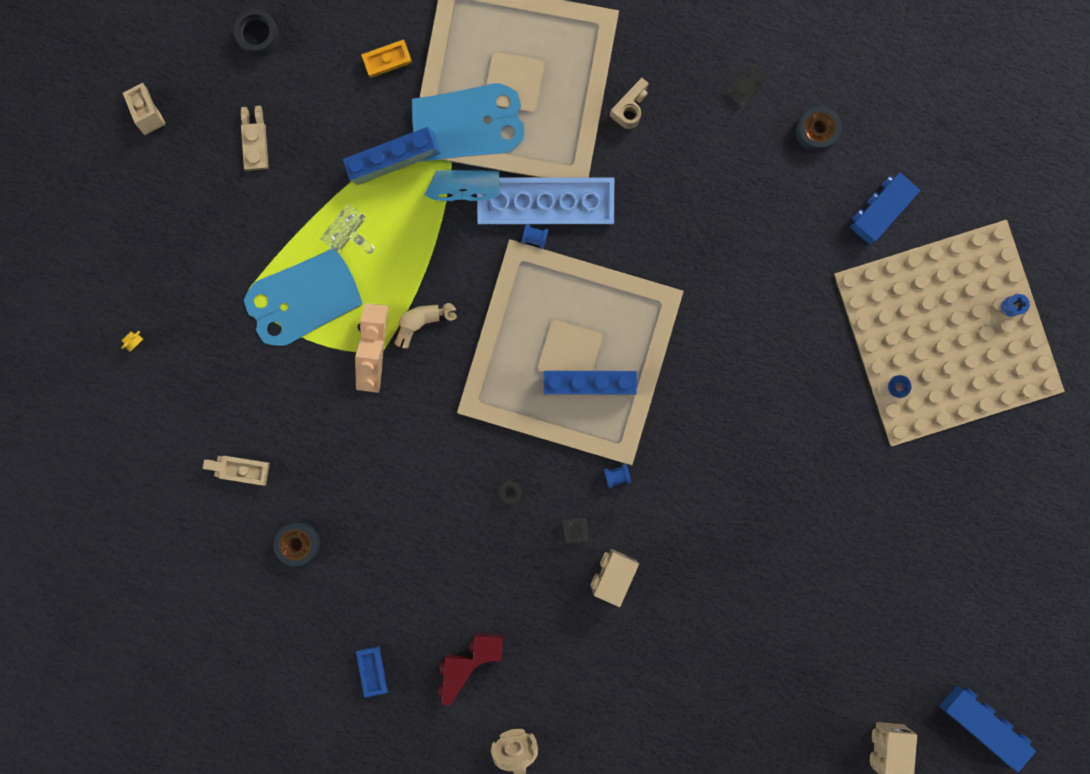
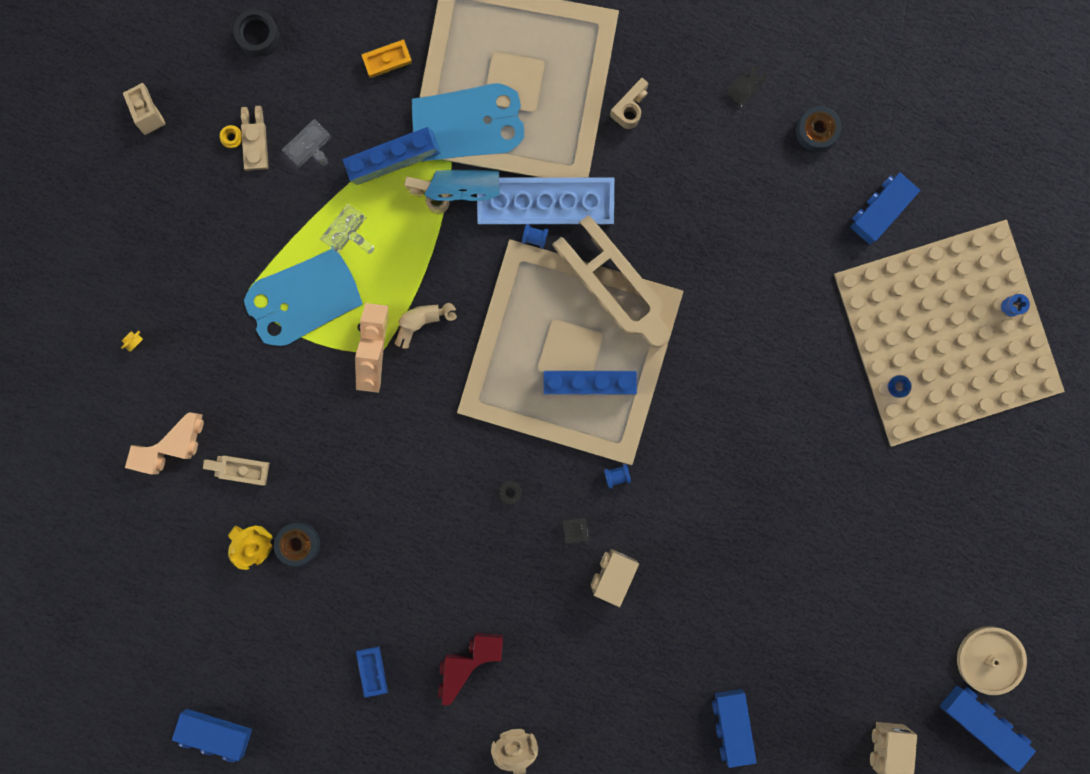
(178, 443): none -> light nougat arch
(211, 735): none -> blue brick
(228, 130): none -> yellow plate
(249, 546): none -> yellow tile
(308, 144): none -> clear plate
(418, 188): none -> tan plate
(650, 326): none -> tan piece
(734, 728): none -> blue brick
(992, 660): none -> tan piece

